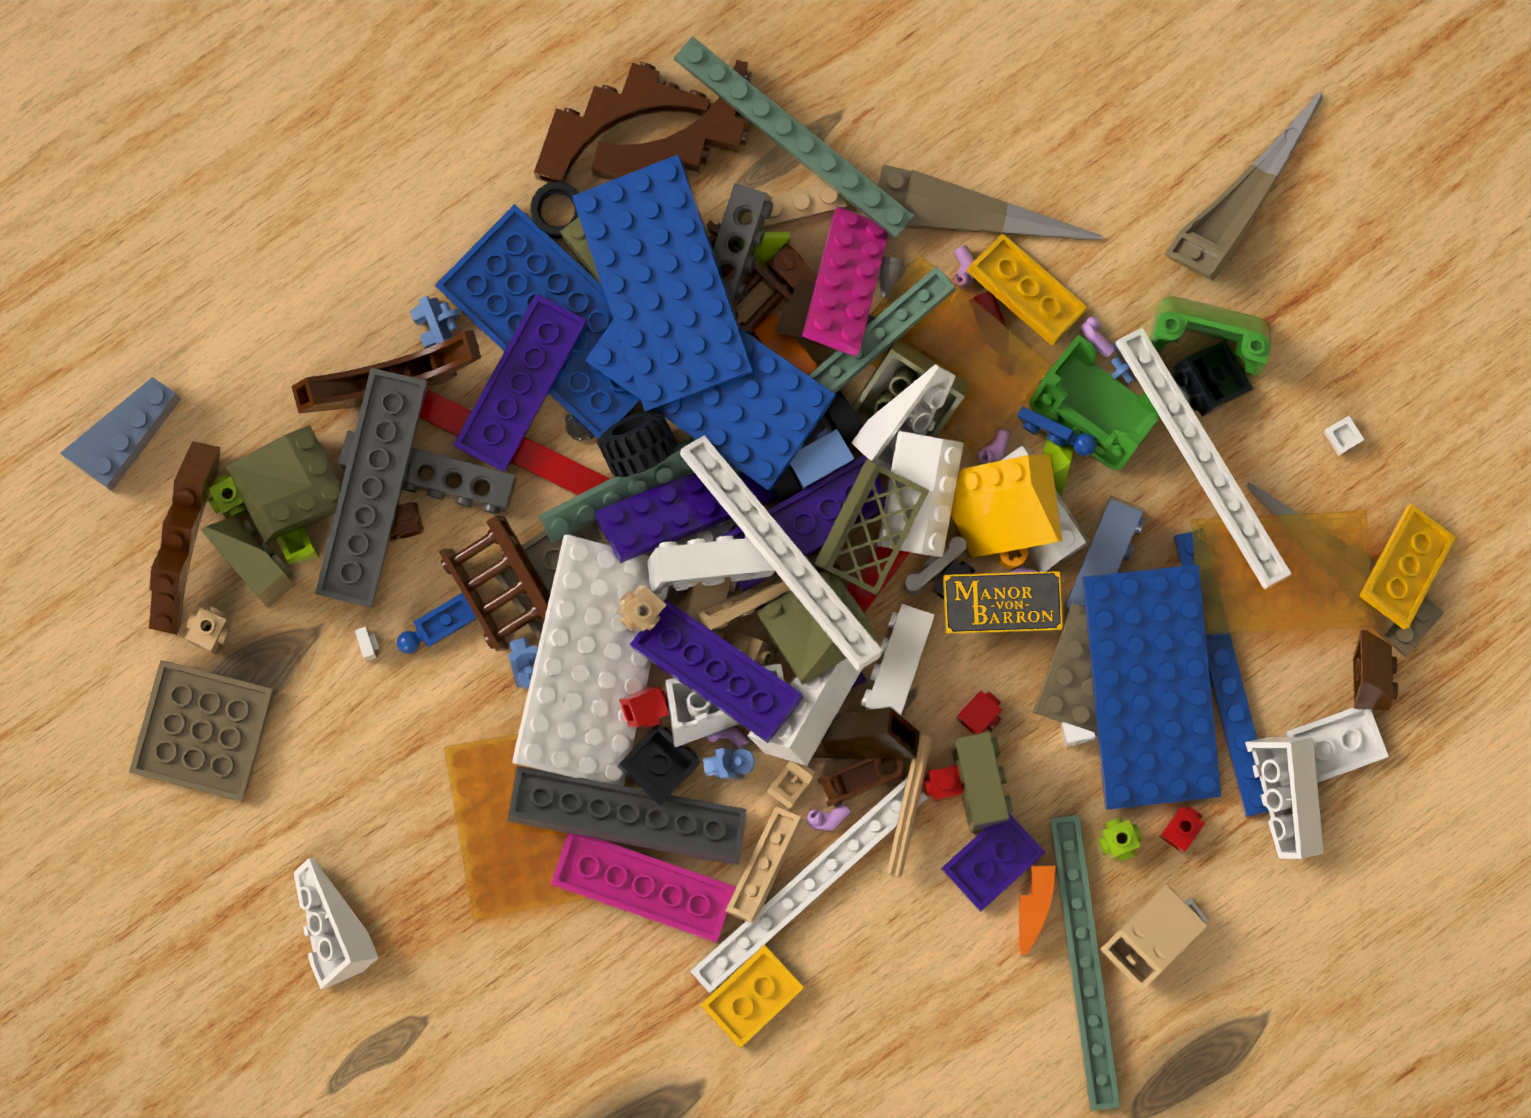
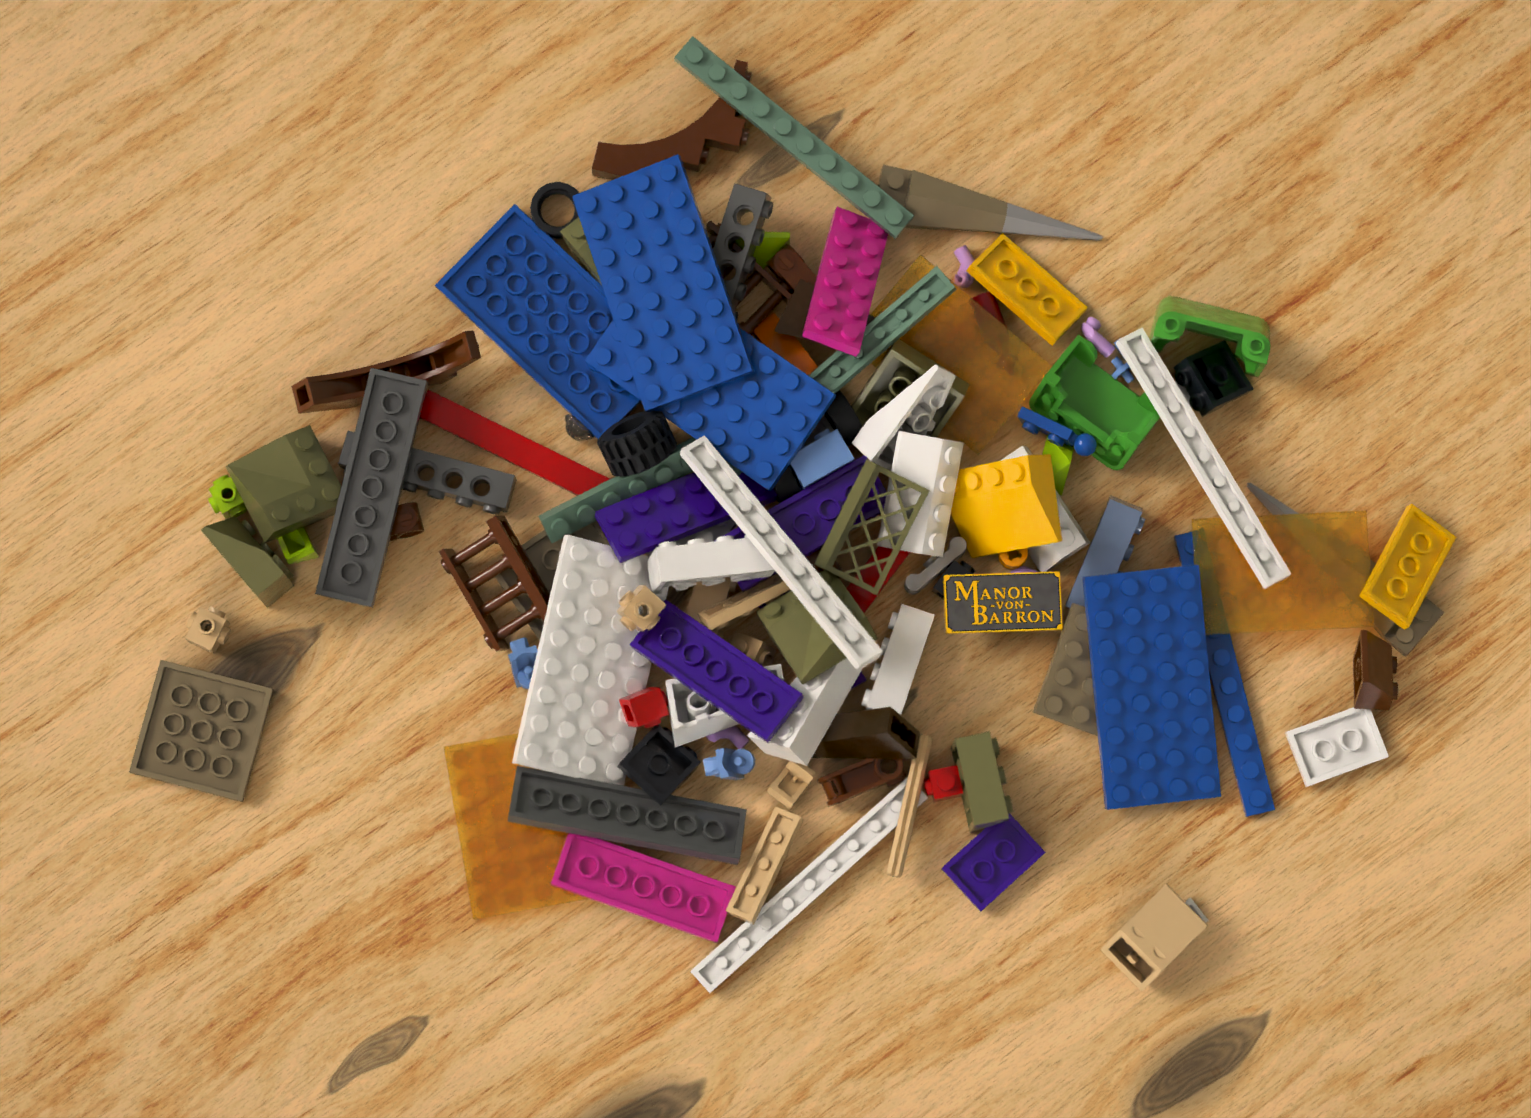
(121, 436): sand blue wedge -> none
(179, 535): reddish brown arch -> none
(336, 935): white wedge -> none
(367, 642): white plate -> none
(437, 624): blue plate -> none
(440, 320): medium blue hips -> none
(520, 383): dark purple plate -> none
(641, 95): reddish brown arch -> none
(752, 996): yellow plate -> none
(800, 205): tan plate -> none
(827, 821): lavender arm -> none
(890, 273): light grey cone -> none
(981, 713): red brick -> none
(996, 449): lavender arm -> none
(1035, 907): orange slope -> none
(1075, 735): white slope -> none
(1084, 963): sand green plate -> none
(1110, 845): lime brick -> none
(1182, 828): red brick -> none
(1220, 228): dark tan plate -> none
(1290, 793): white wedge -> none
(1343, 435): white plate -> none

